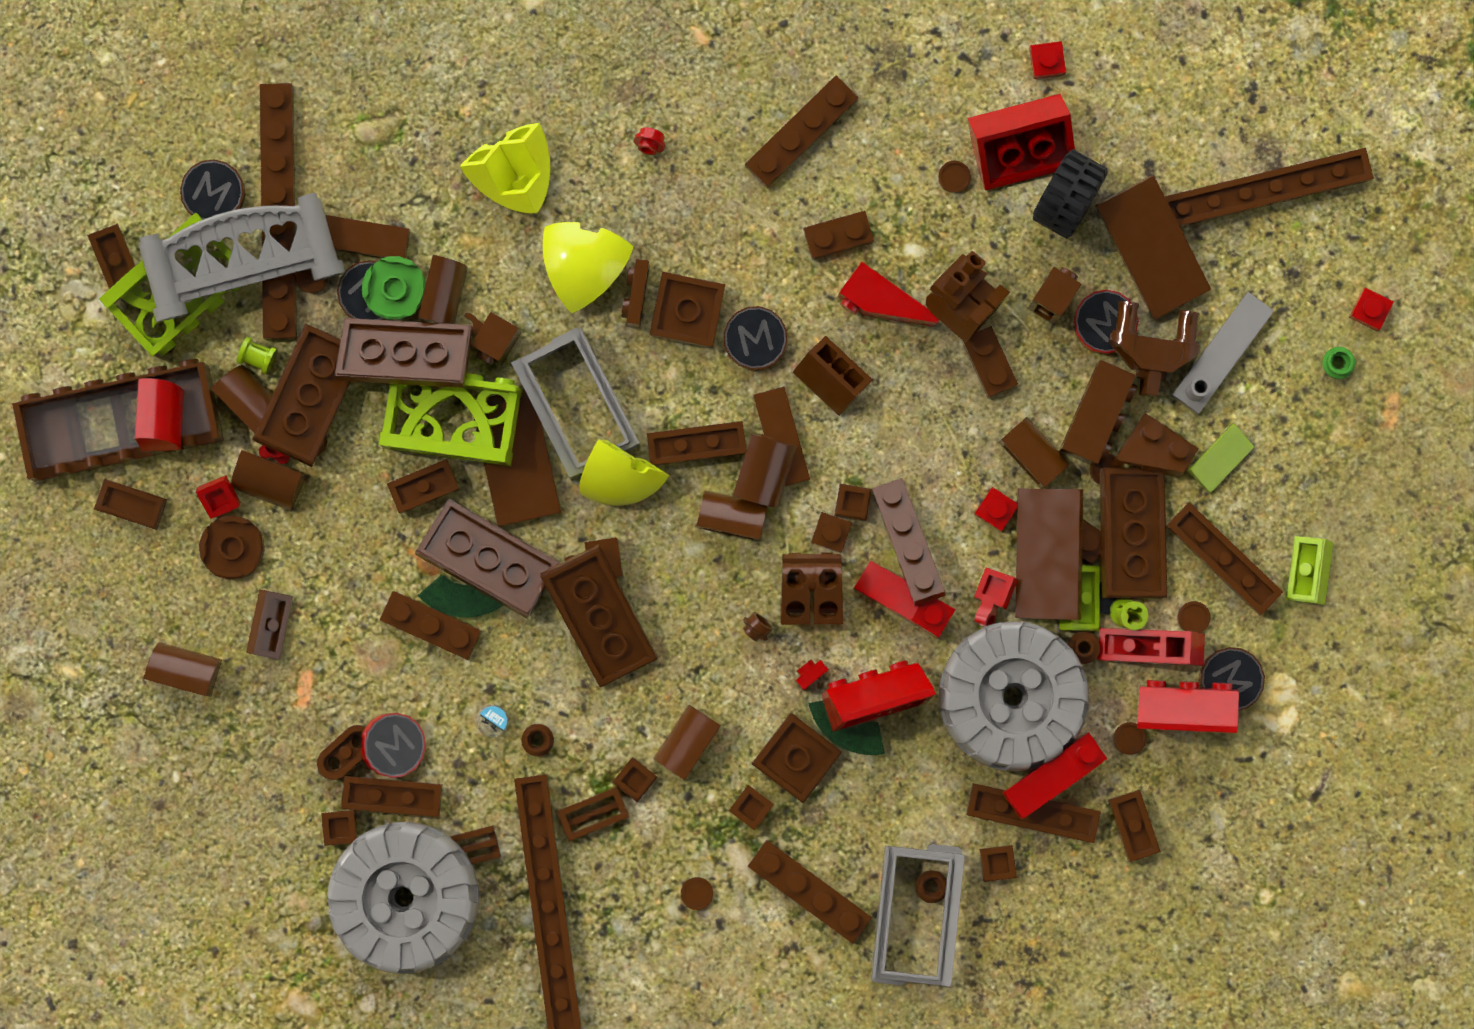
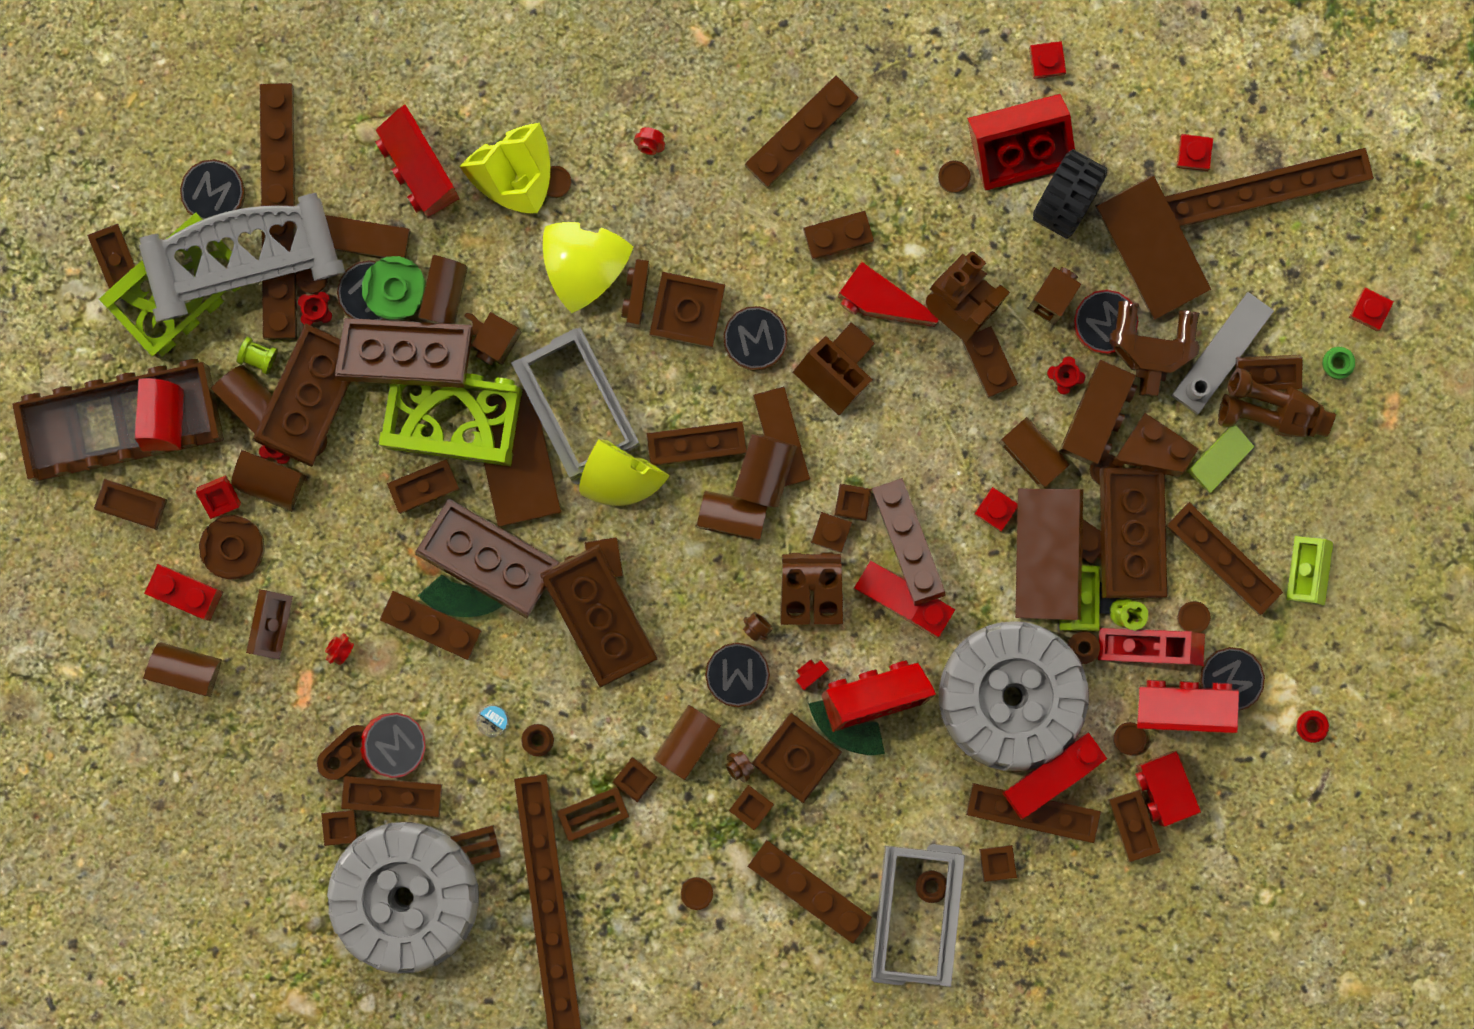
(183, 592): none -> red brick
(321, 301): none -> red plate
(339, 649): none -> red plate
(415, 163): none -> red slope
(559, 182): none -> reddish brown piece
(737, 674): none -> black tile
(739, 766): none -> reddish brown plate
(854, 343): none -> reddish brown tile
(994, 592): red plate -> none
(1075, 375): none -> red plate
(1167, 789): none -> red brick
(1194, 152): none -> red plate
(1274, 371): none -> reddish brown plate
(1295, 412): none -> reddish brown piece
(1322, 726): none -> red plate

